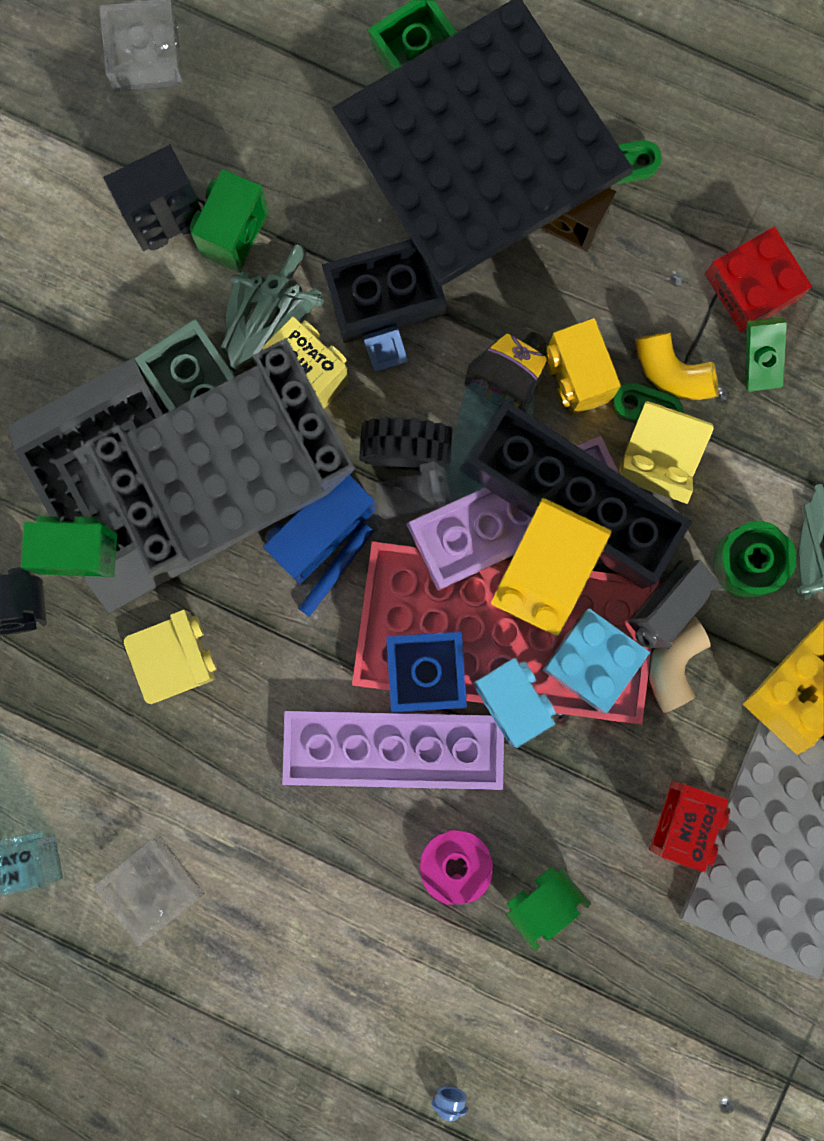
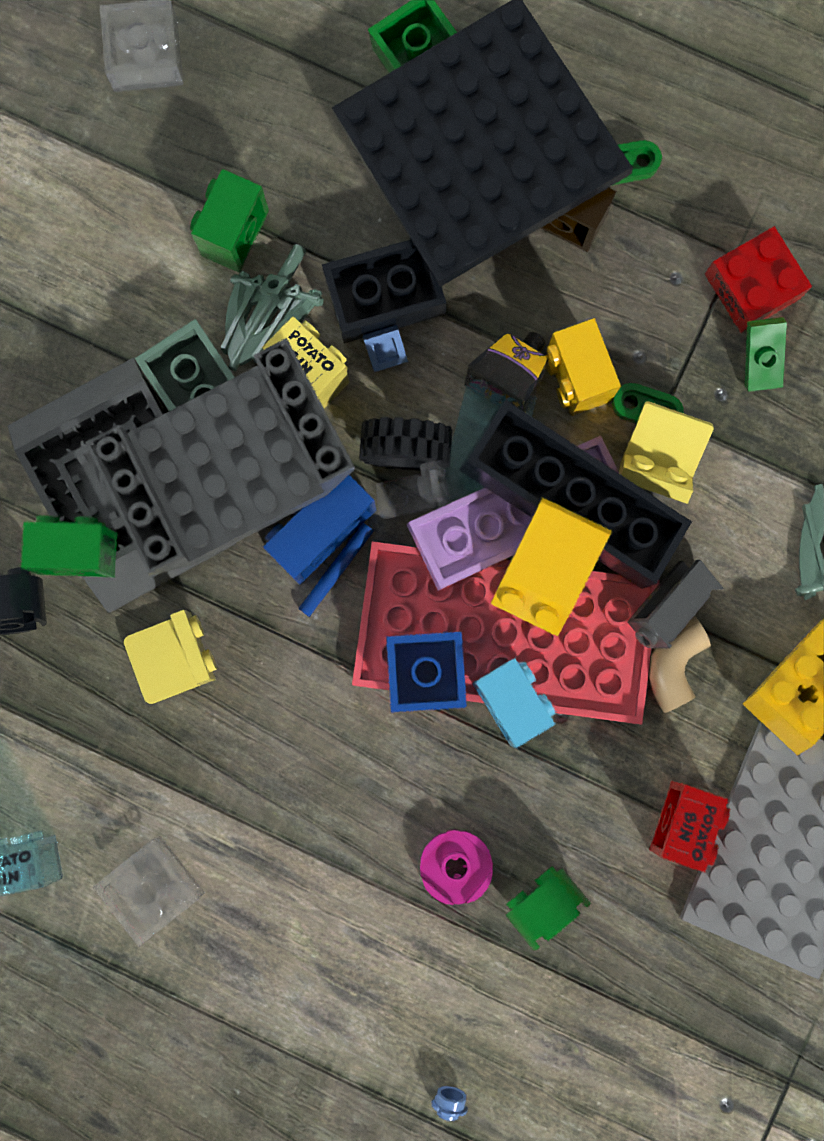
(154, 198): black brick -> none
(392, 750): lavender plate -> none
(595, 661): medium azure brick -> none
(670, 374): yellow cylinder -> none
(762, 541): green brick -> none

